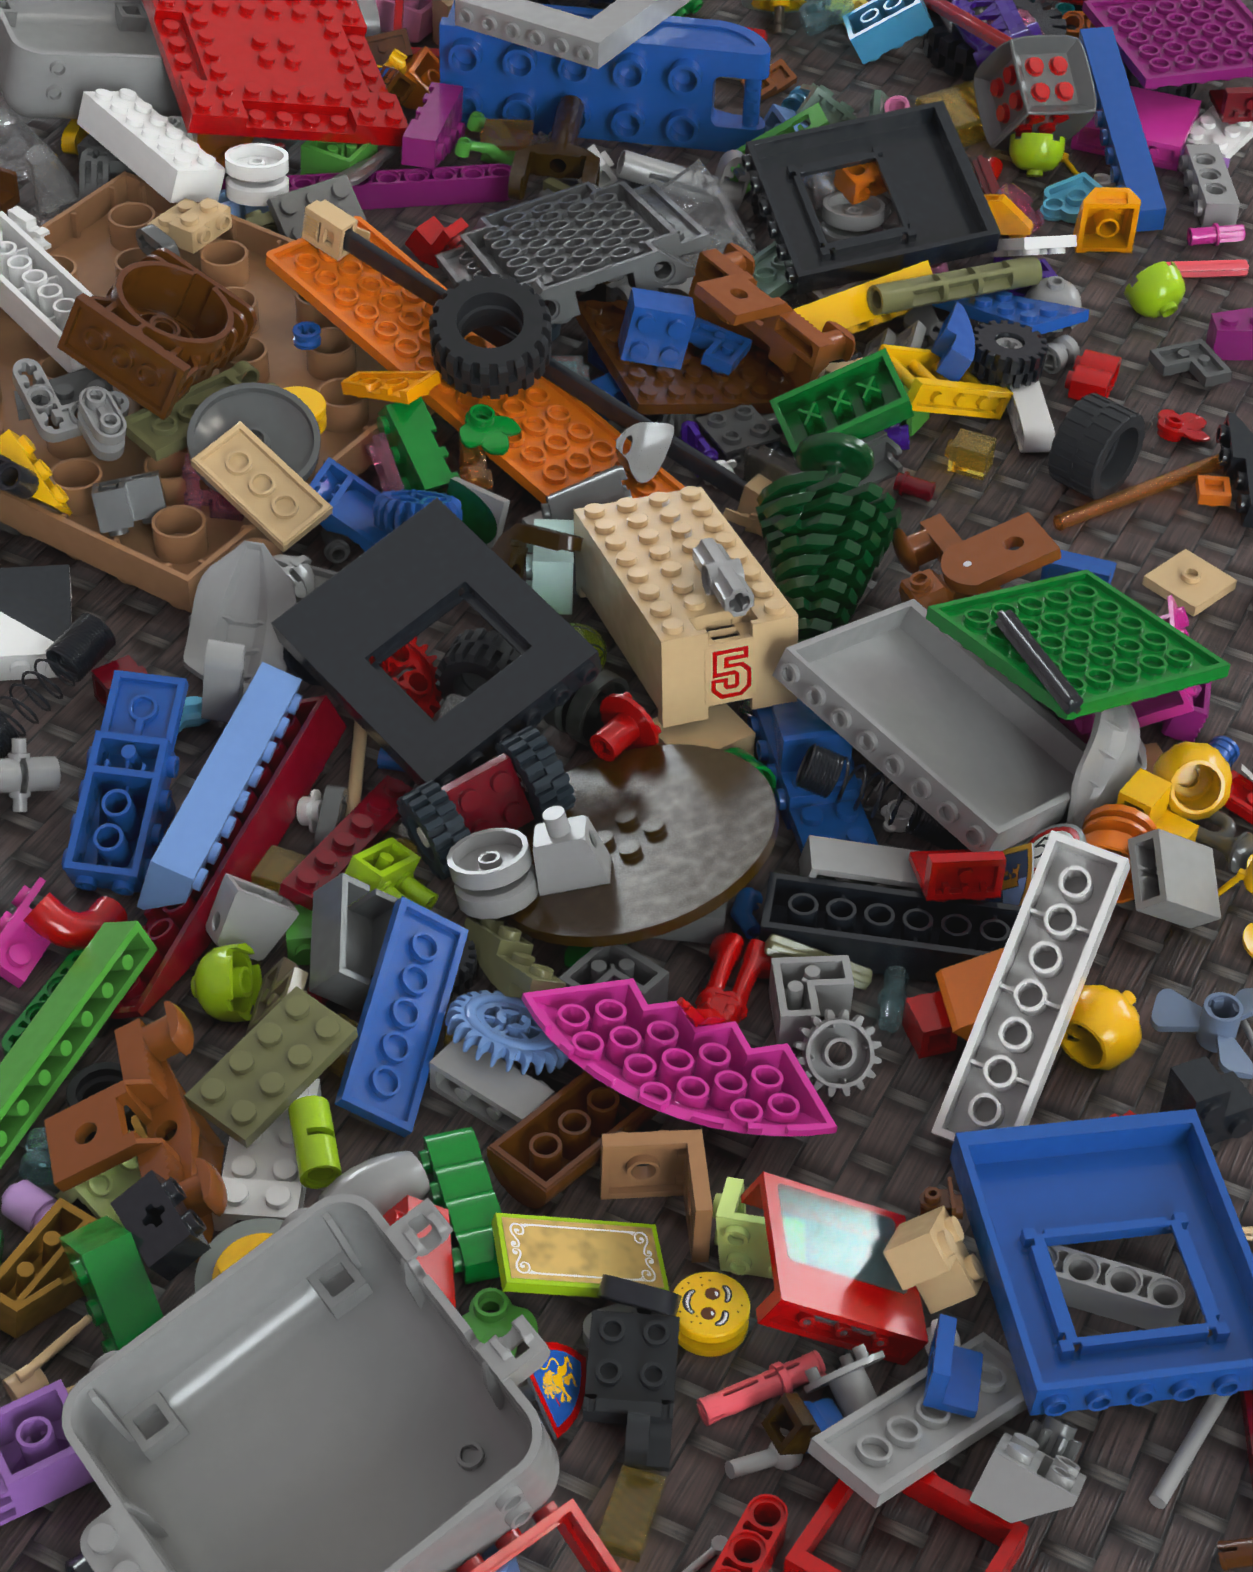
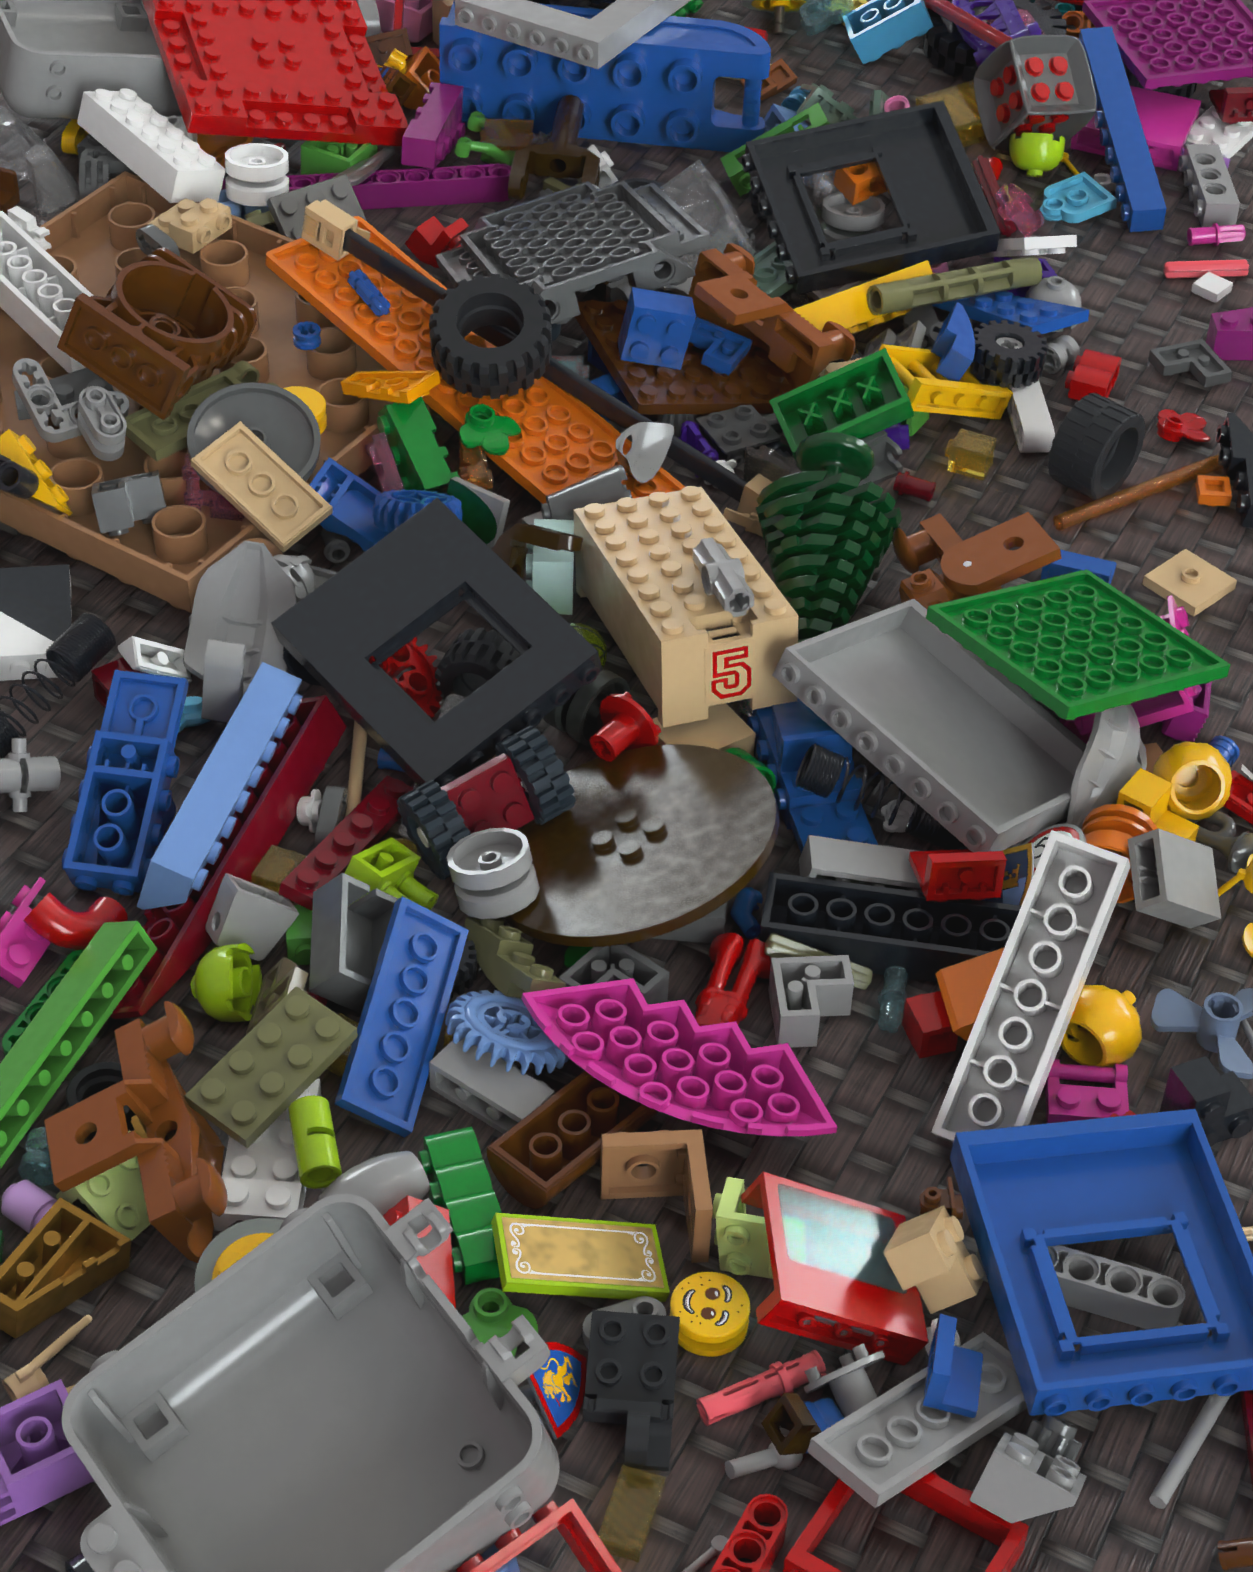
(113, 1281): green wedge -> none
(154, 658): none -> white slope
(161, 1224): black brick -> none
(369, 292): none -> blue axle
(568, 853): light grey torso -> none
(639, 1295): black beam -> none
(647, 170): light grey piece -> none
(703, 1015): red hair -> none
(859, 1052): light grey gear -> none
(1008, 216): light orange slope -> none
(1039, 662): black axle -> none
(1085, 1102): none -> dark pink plate
(1107, 221): light orange slope -> none
(1157, 290): lime cylinder -> none
(1212, 287): none -> white tile

